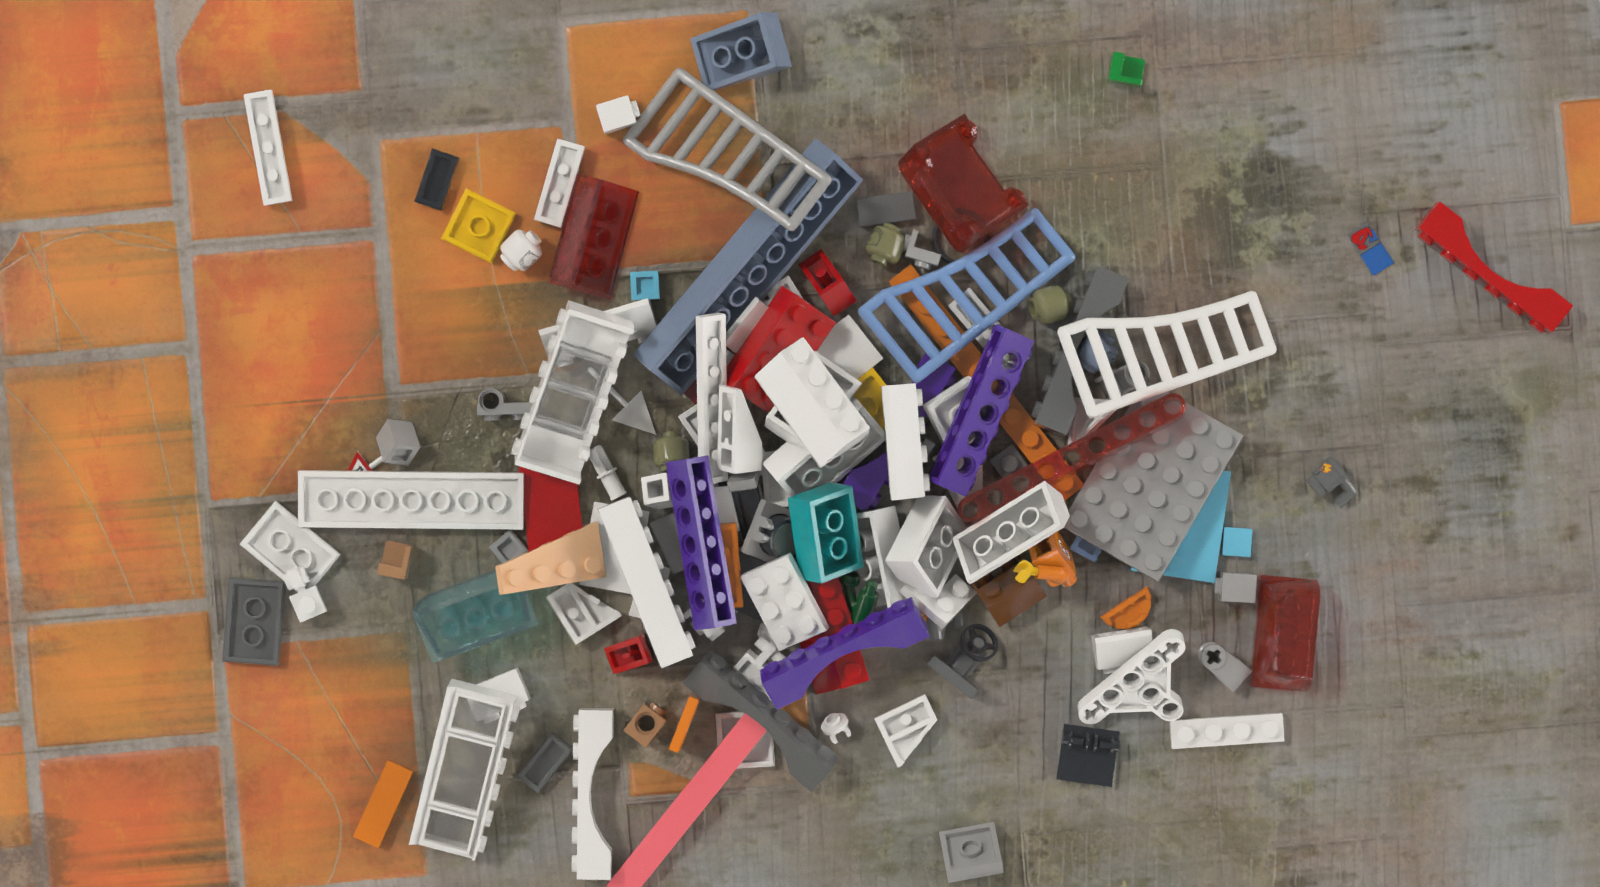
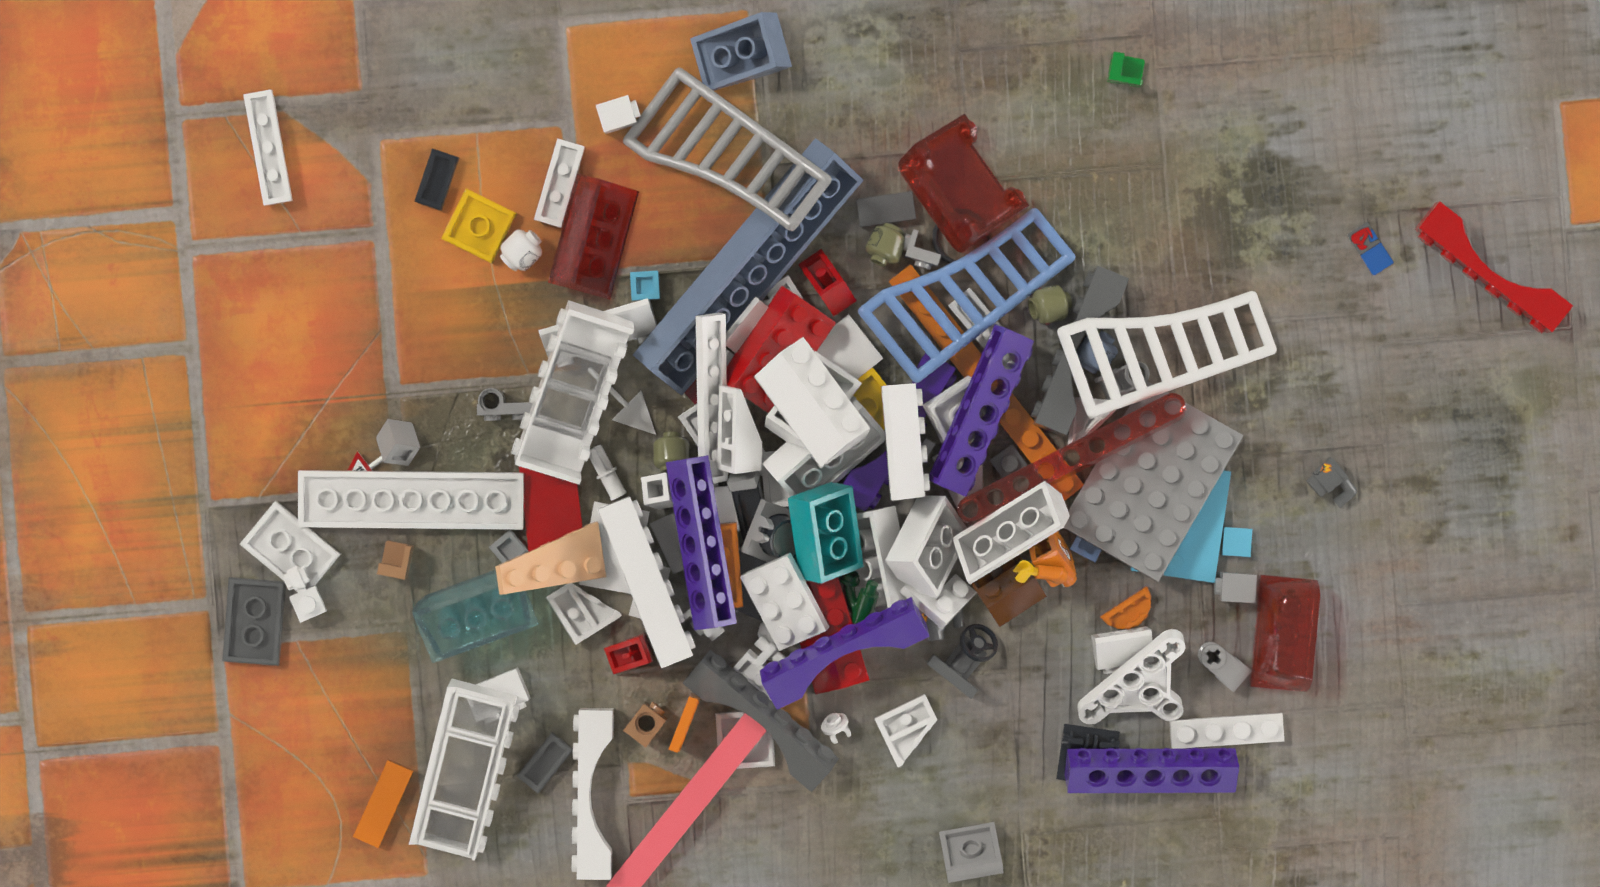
(1152, 770): none -> dark purple brick

